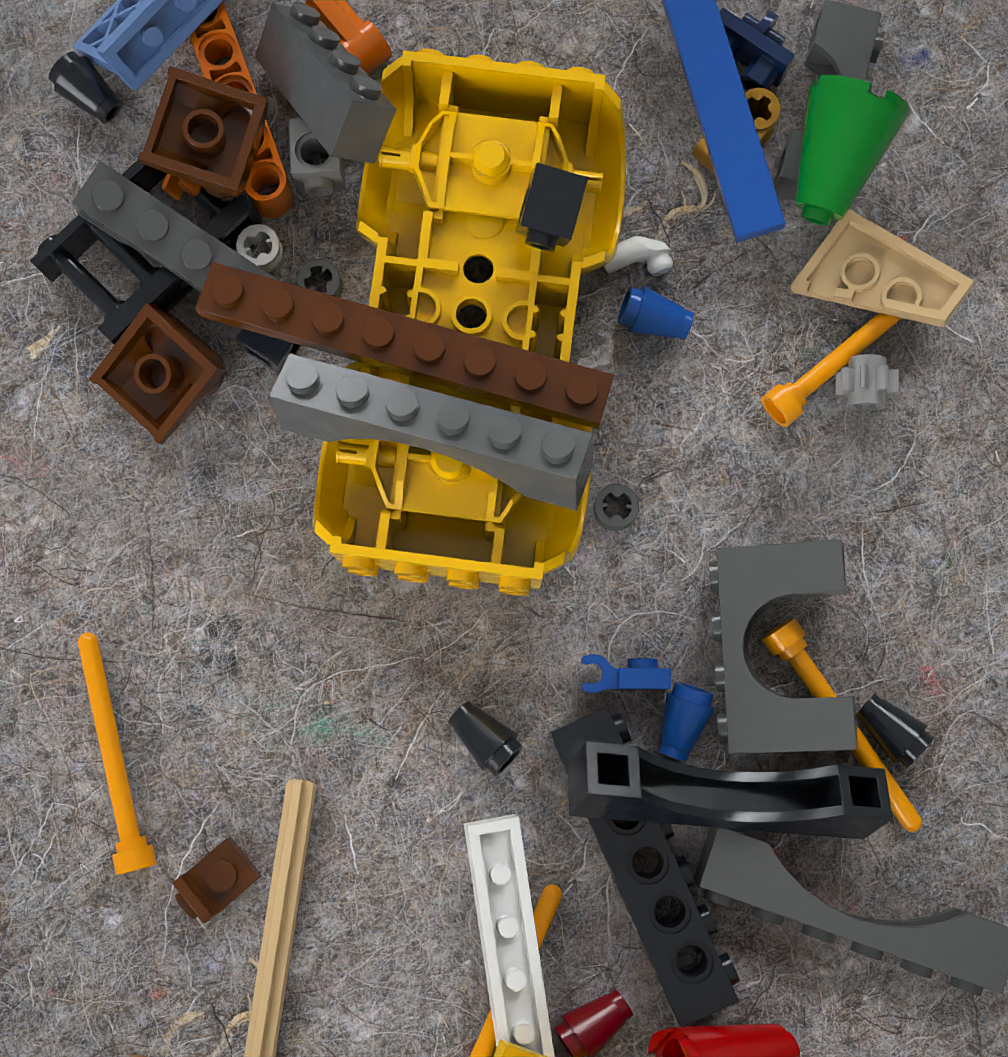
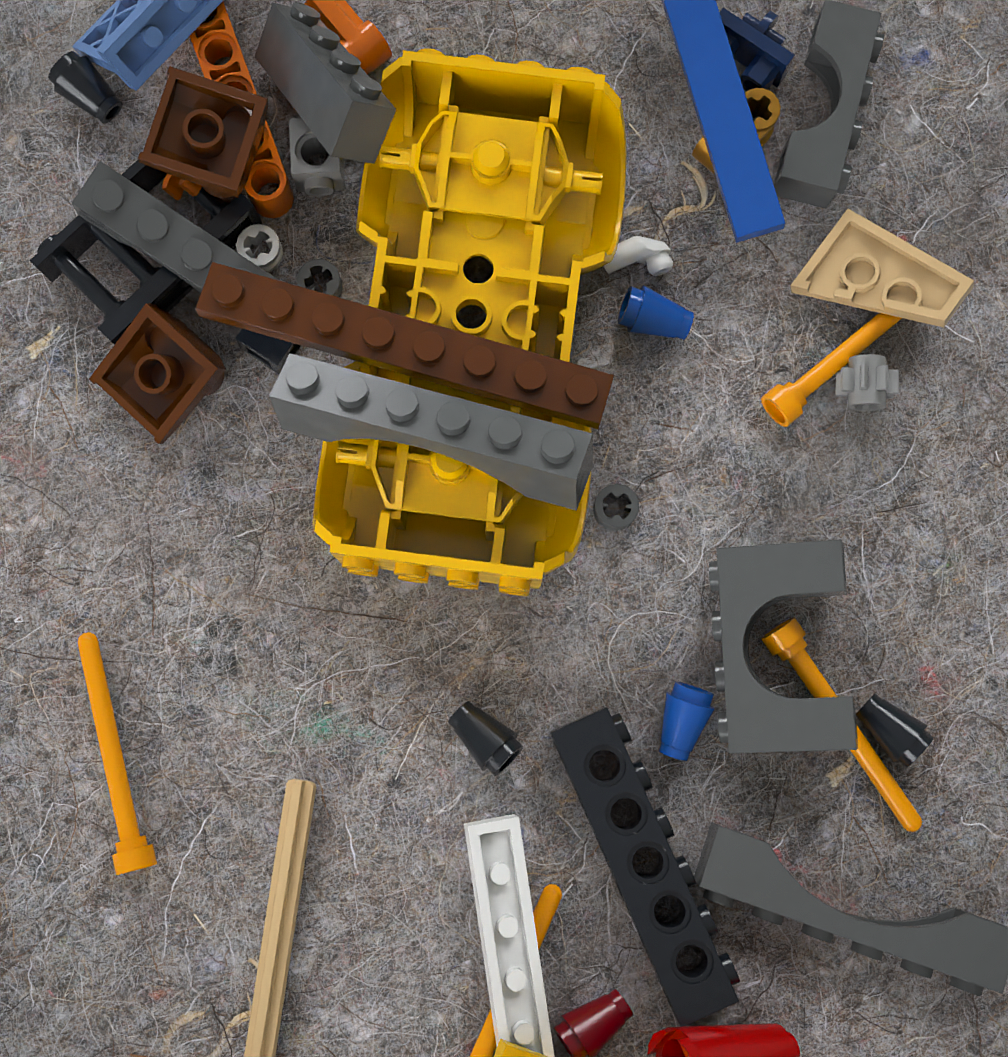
(215, 881): reddish brown bracket -> none
(550, 207): black brick -> none
(639, 675): blue plate -> none
(643, 787): black arch -> none
(843, 144): green cone -> none

